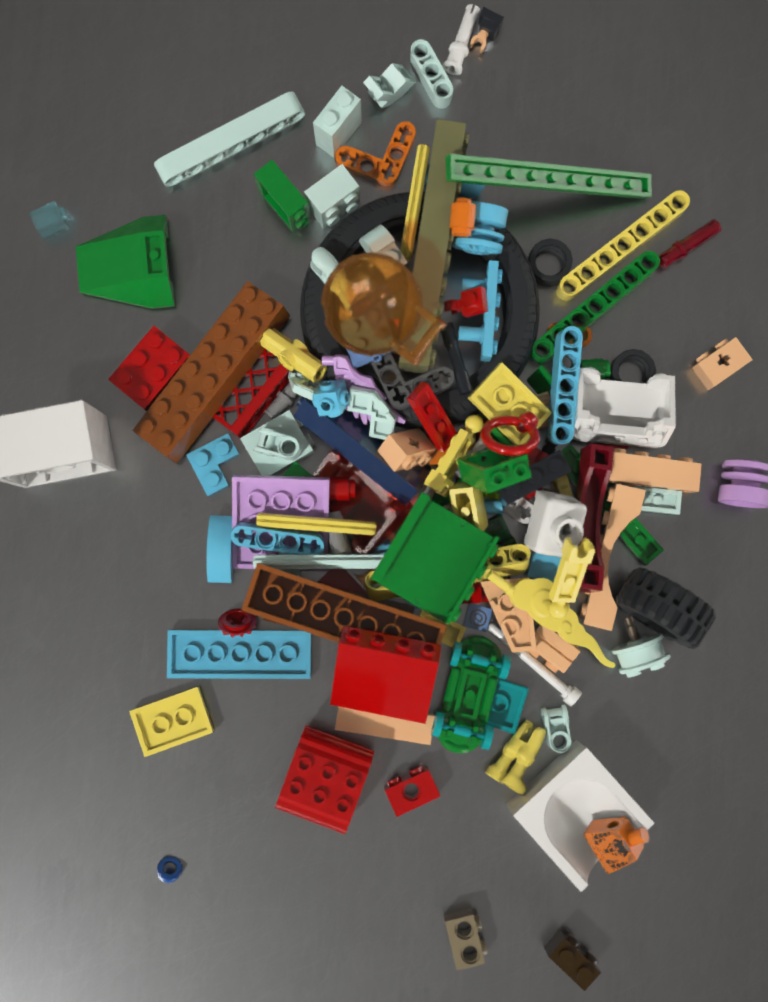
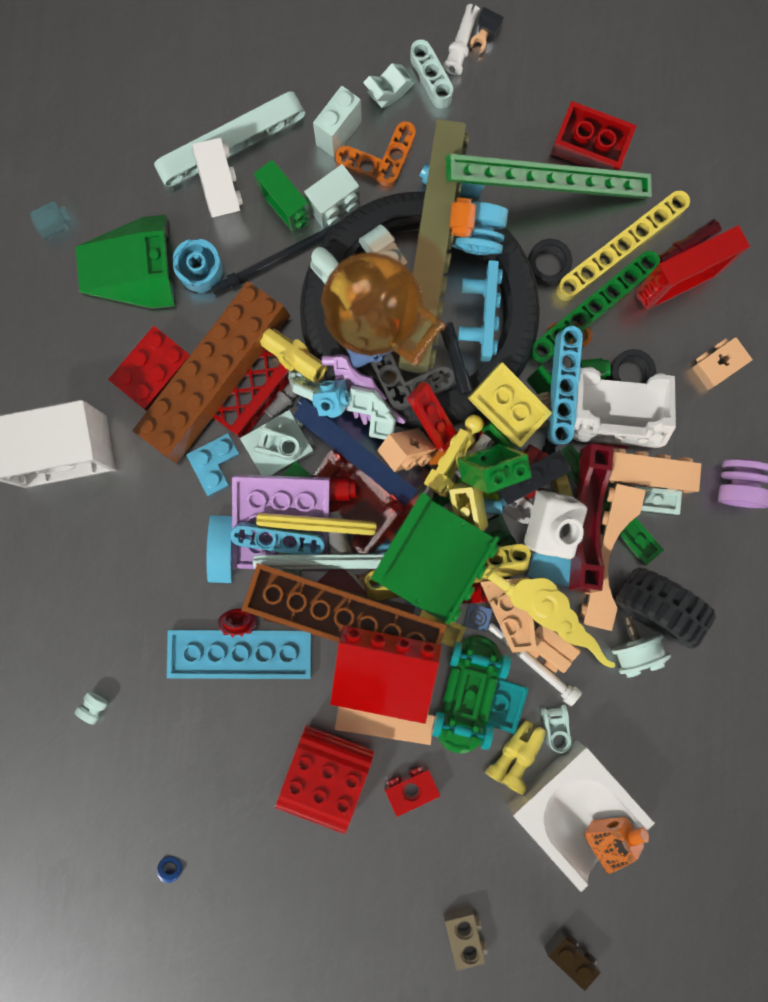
(91, 707): none -> light aqua wheel
(171, 721): light yellow plate -> none
(201, 253): none -> medium azure brick
(217, 177): none -> white brick
(233, 280): none -> black bar
(414, 202): light yellow axle -> none
(471, 303): red plate -> none
(524, 423): red piece -> none
(569, 575): light yellow plate -> none
(593, 138): none -> red brick
(692, 267): none -> red window

